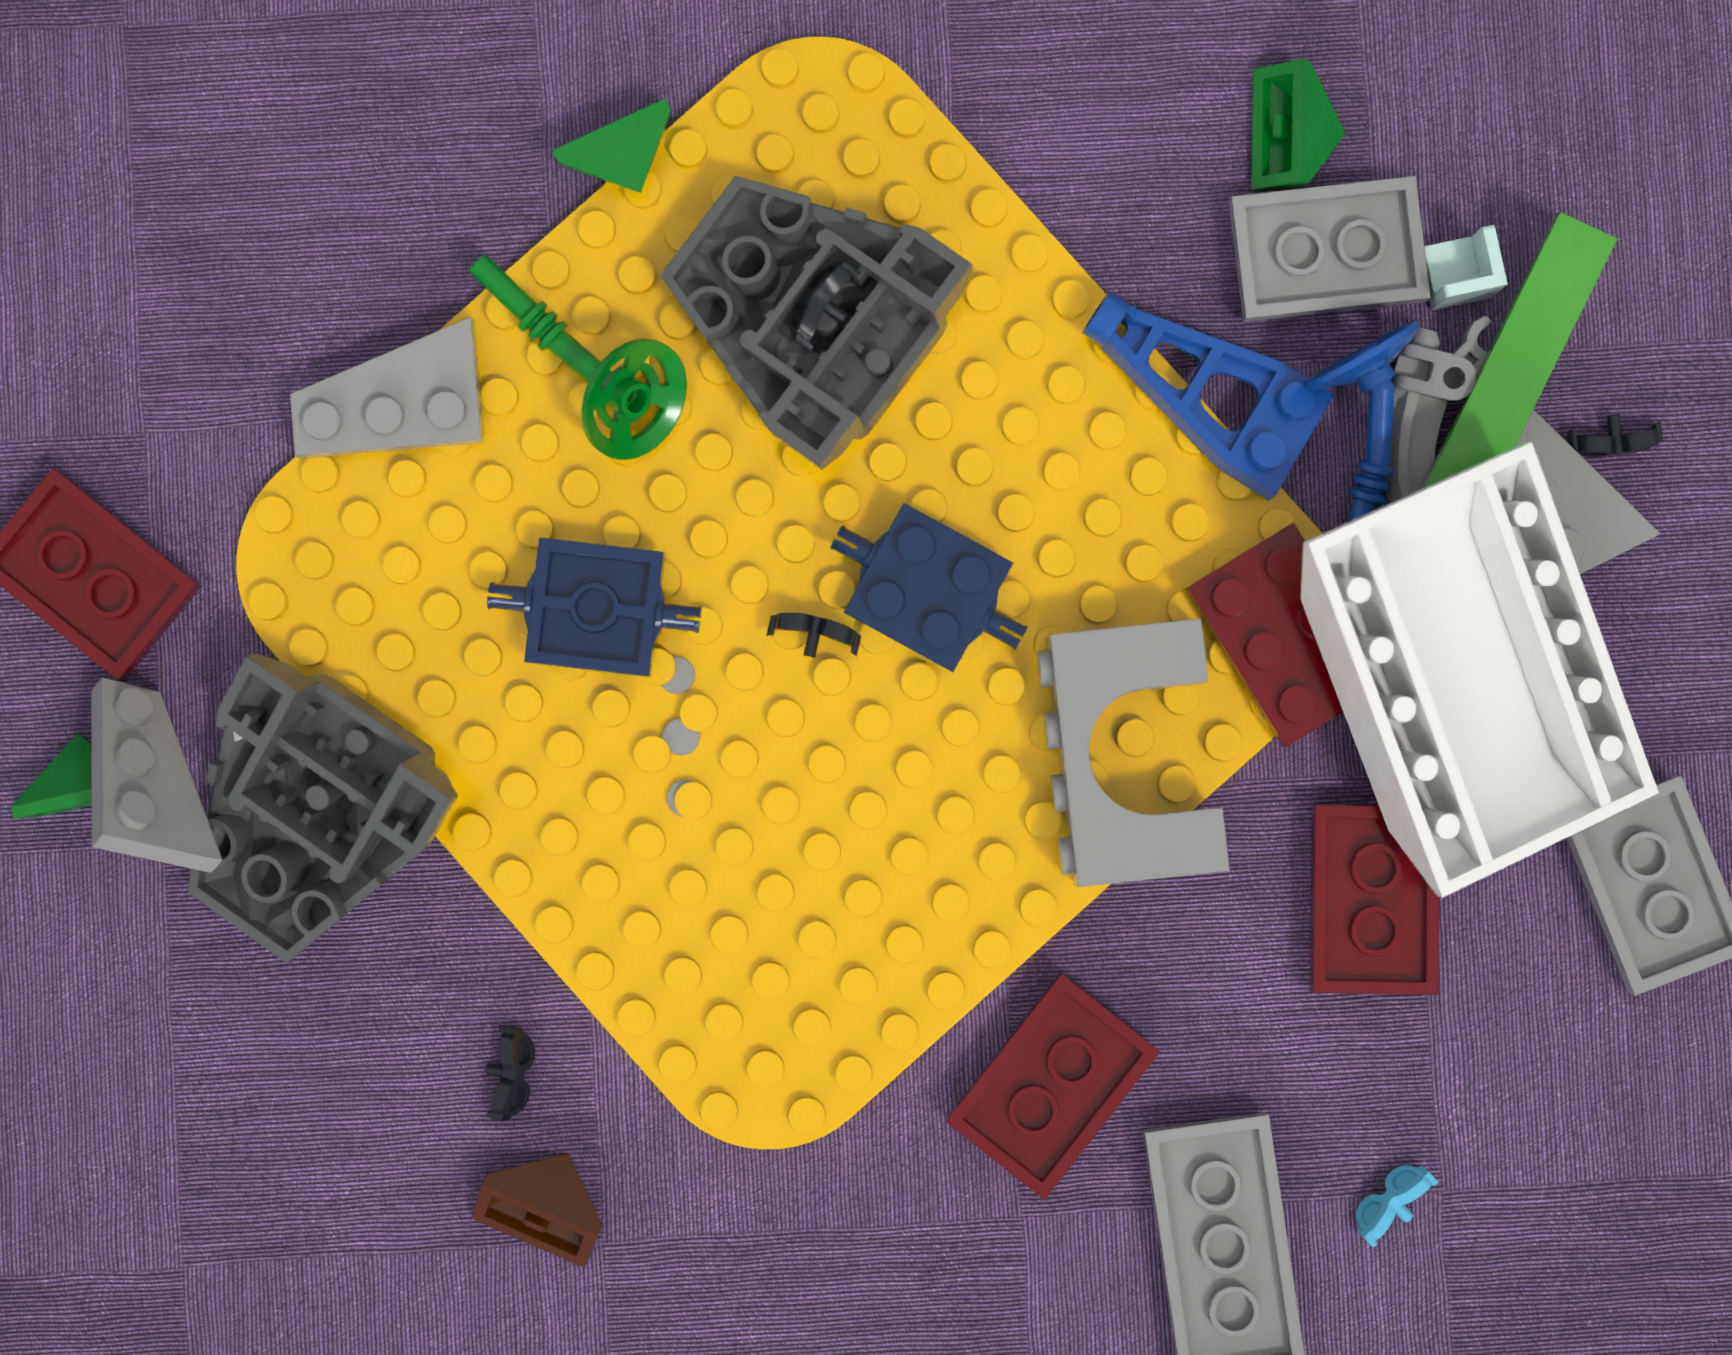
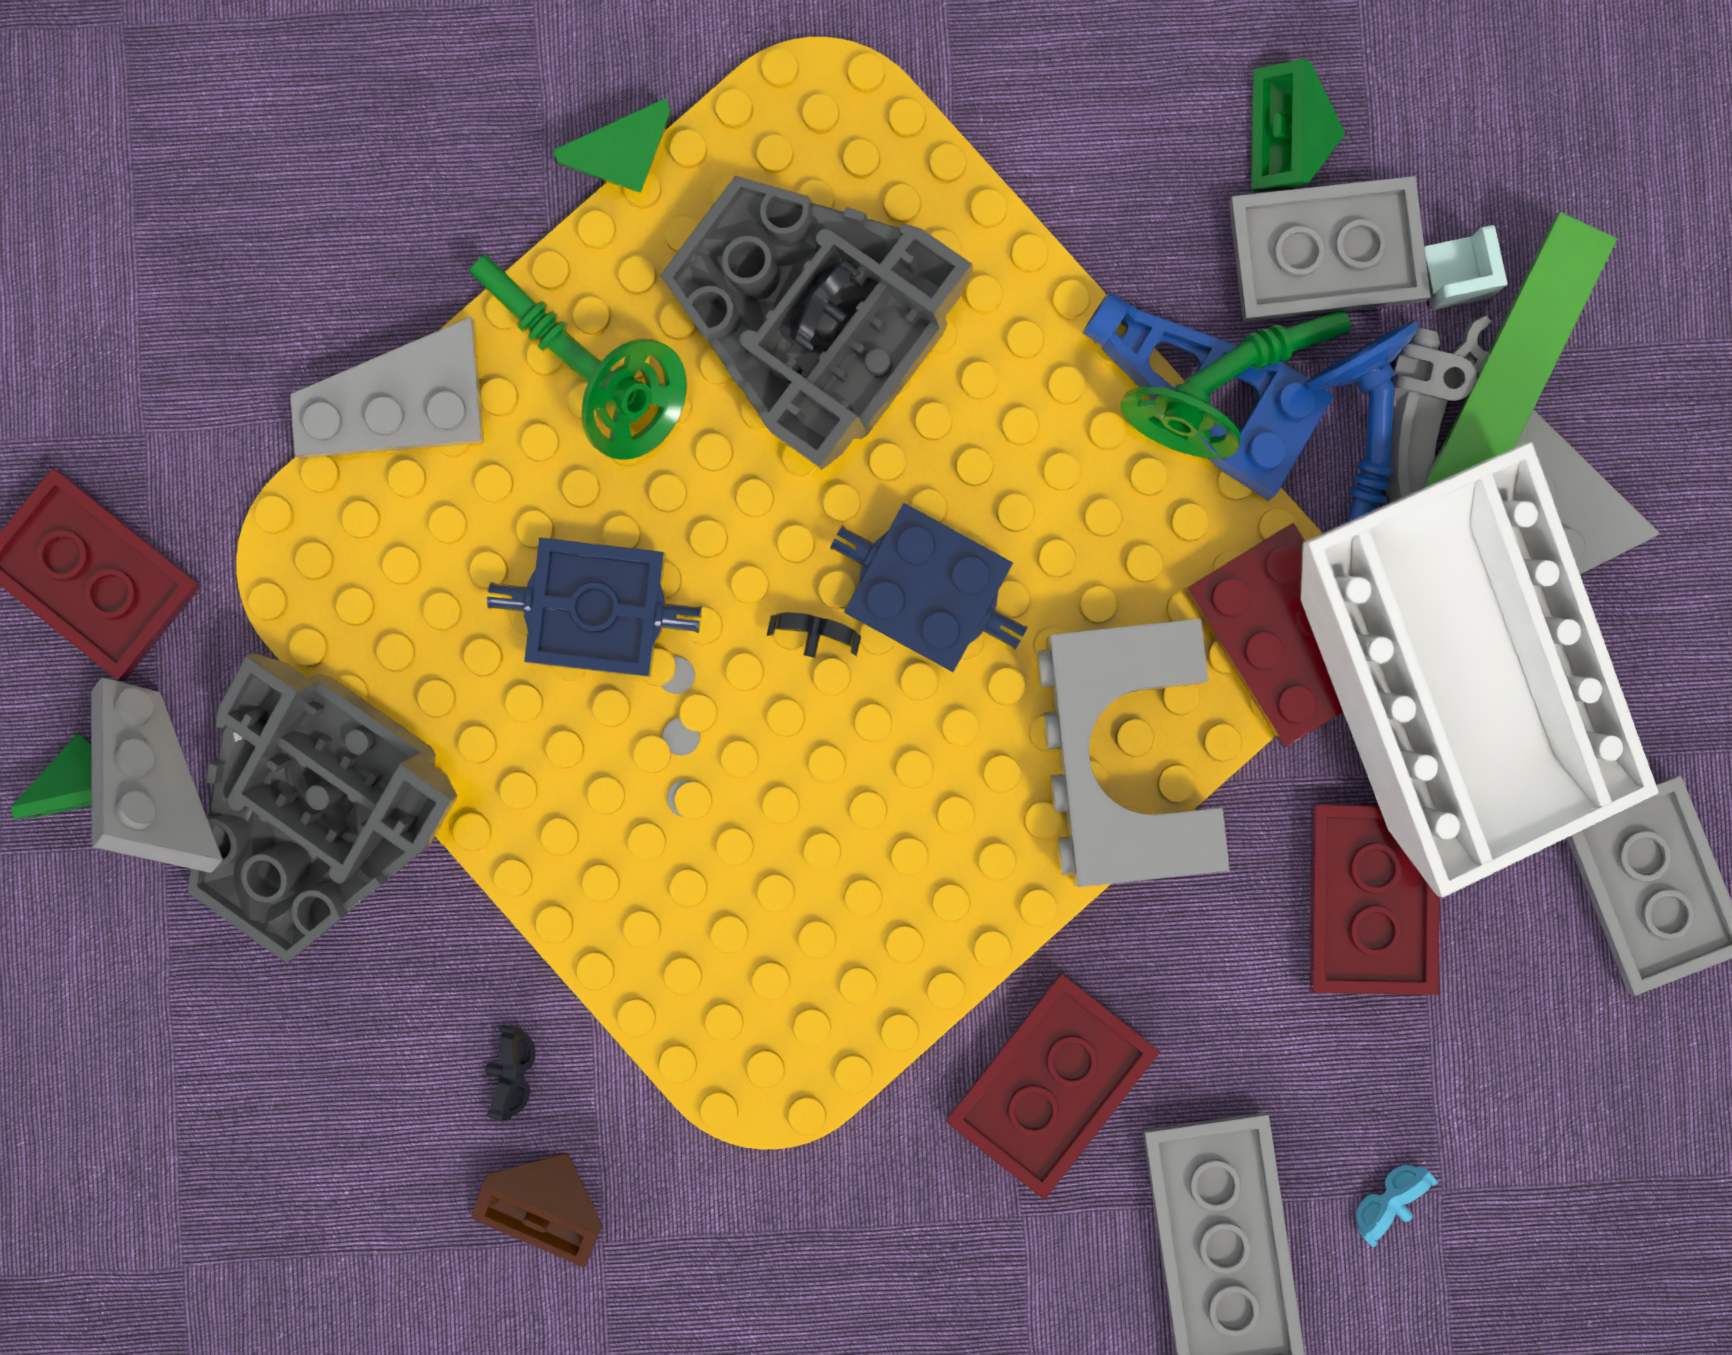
(1186, 408): none -> green dish
(1615, 443): black piece -> none

